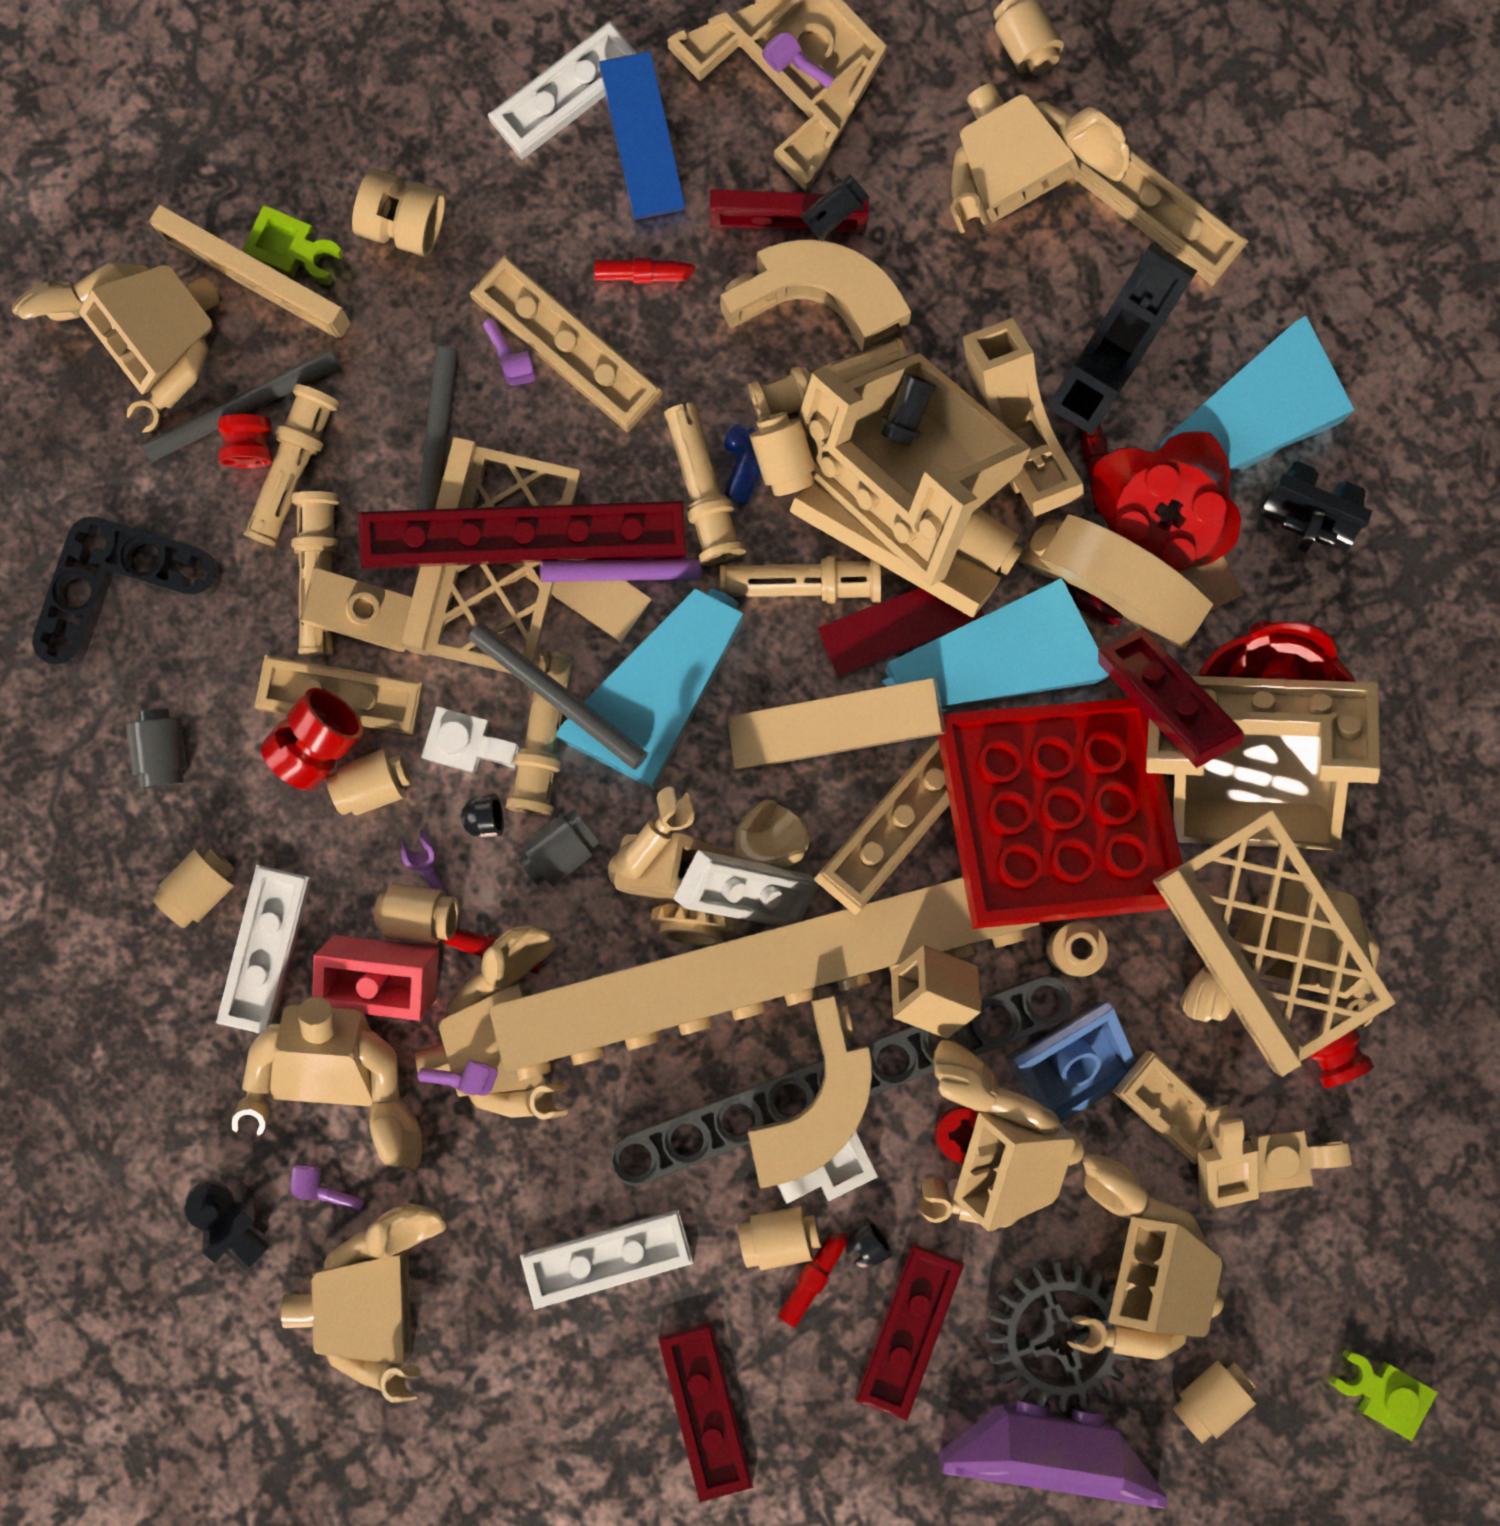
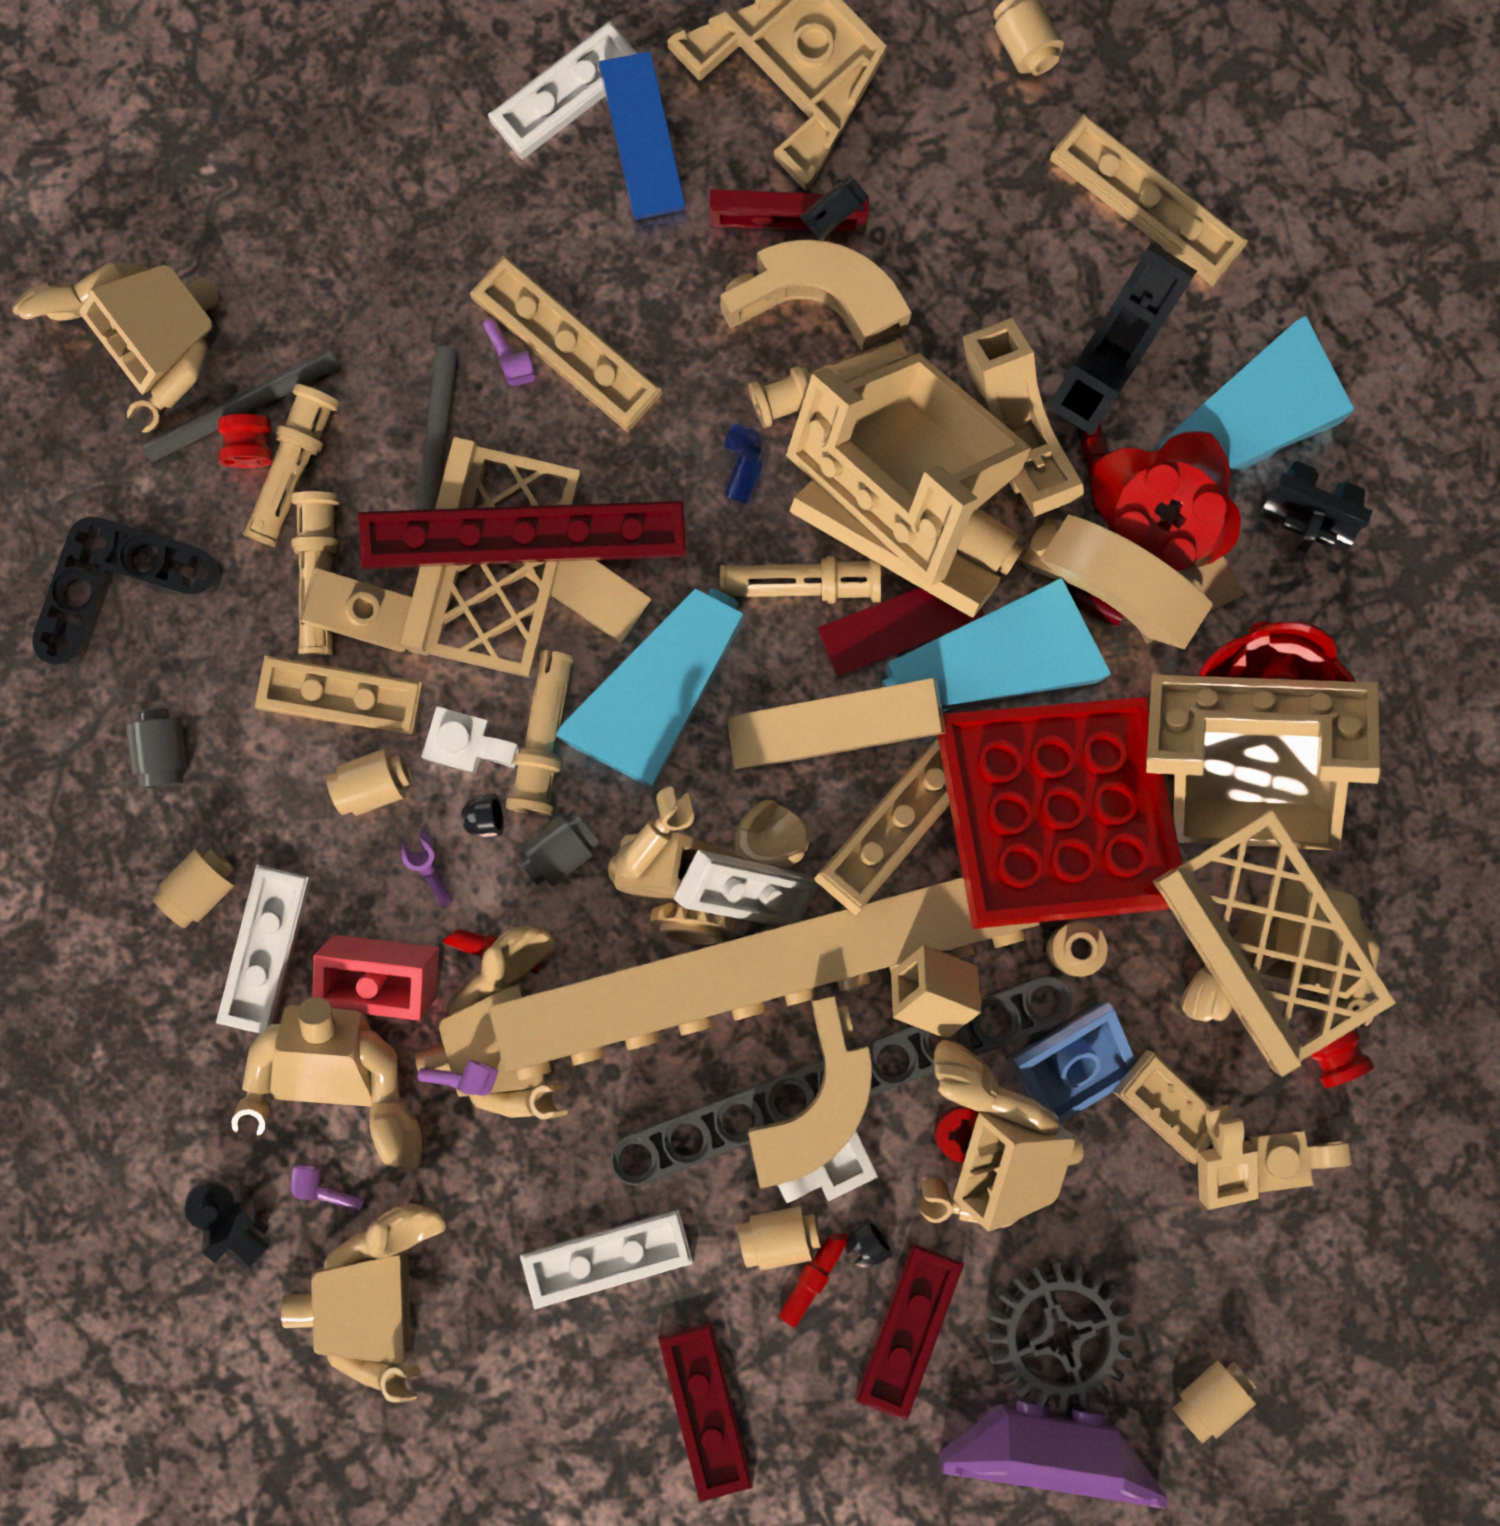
(250, 272): tan tile -> none
(286, 244): lime plate -> none
(311, 739): red wheel -> none
(416, 218): tan wheel -> none
(416, 913): tan brick -> none
(558, 696): dark grey bar -> none
(620, 569): medium lavender bar -> none
(642, 270): red piece -> none
(708, 507): tan pin -> none
(783, 454): tan brick -> none
(784, 50): medium lavender hand -> none
(907, 410): black pin -> none
(1025, 151): tan torso -> none
(1165, 1273): tan torso -> none
(1170, 697): dark red tile -> none
(1388, 1395): lime plate -> none

